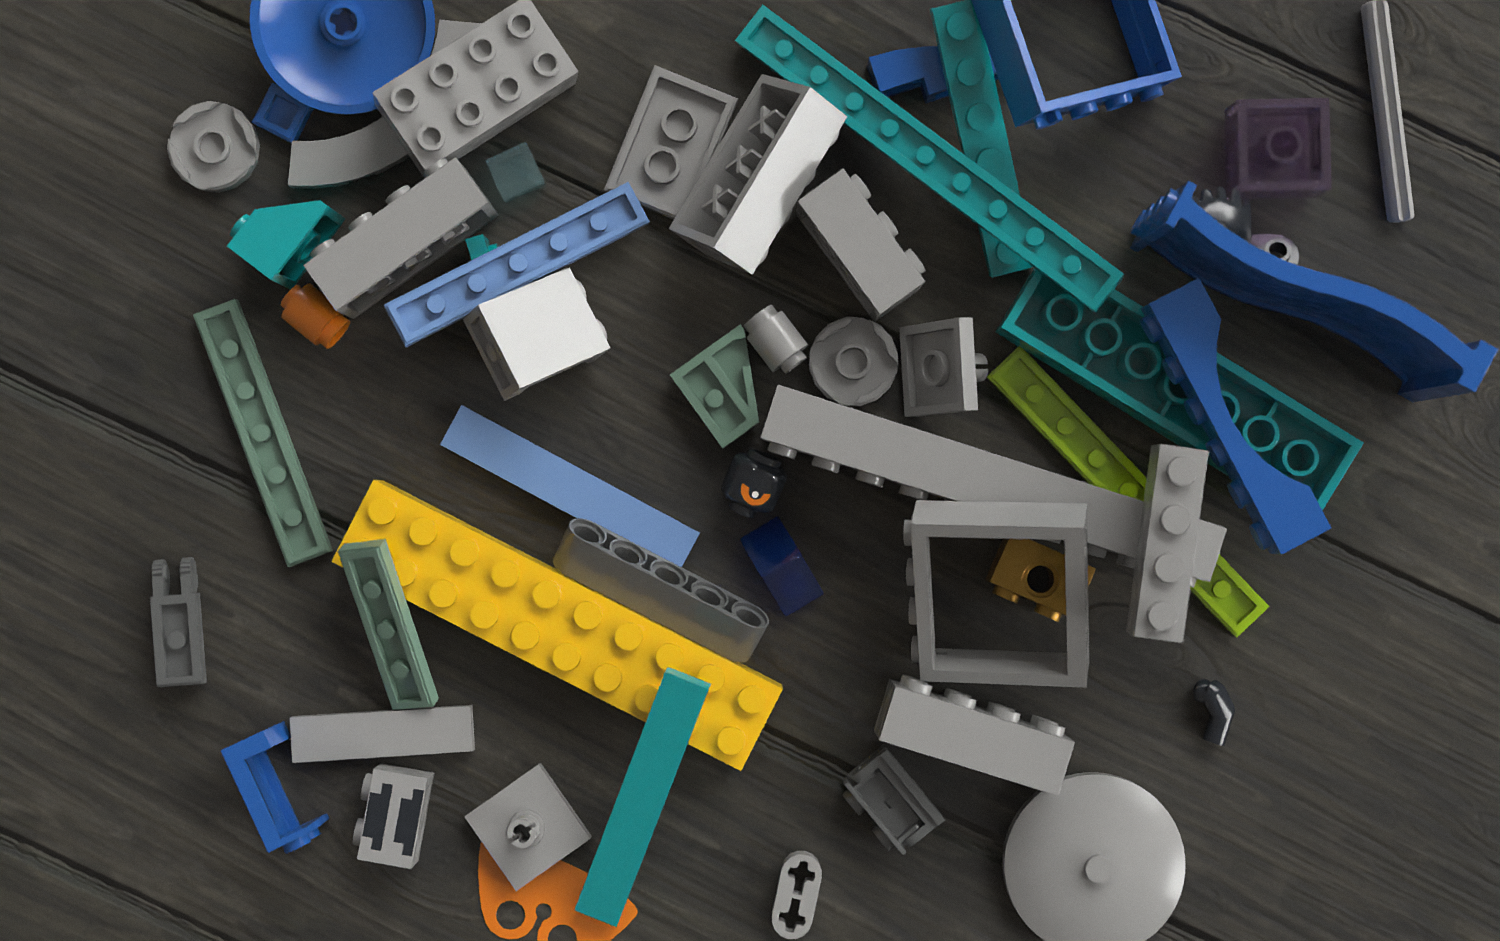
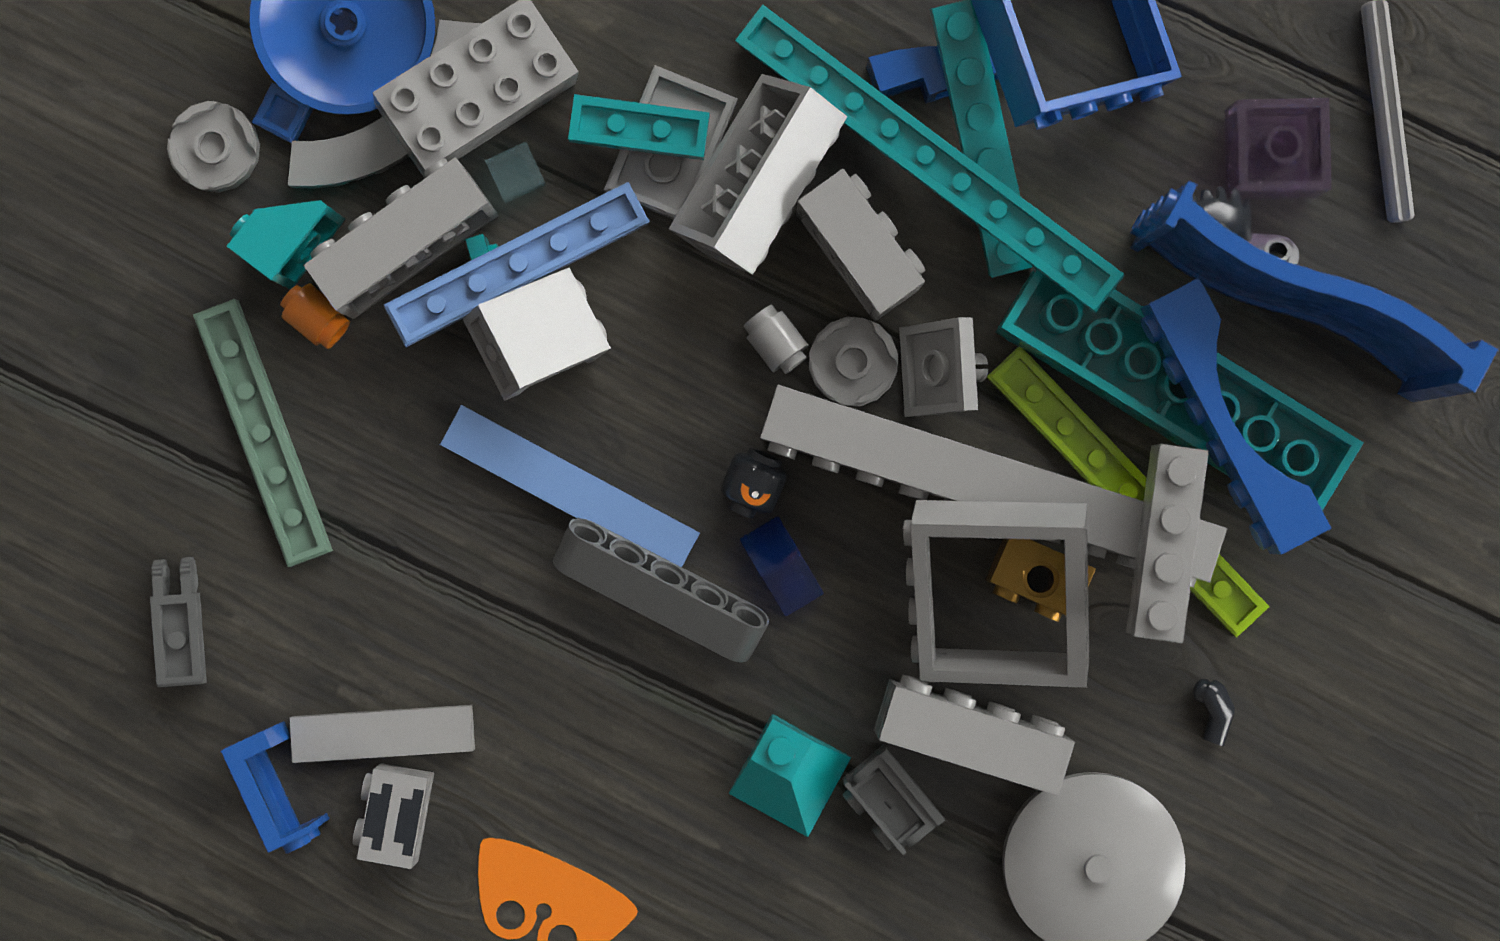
(388, 624): sand green tile -> none
(528, 826): light grey tile -> none
(558, 621): yellow brick -> none
(639, 127): none -> teal plate
(642, 796): teal tile -> none
(721, 387): sand green wing -> none
(789, 775): none -> teal slope
(807, 896): light grey beam -> none

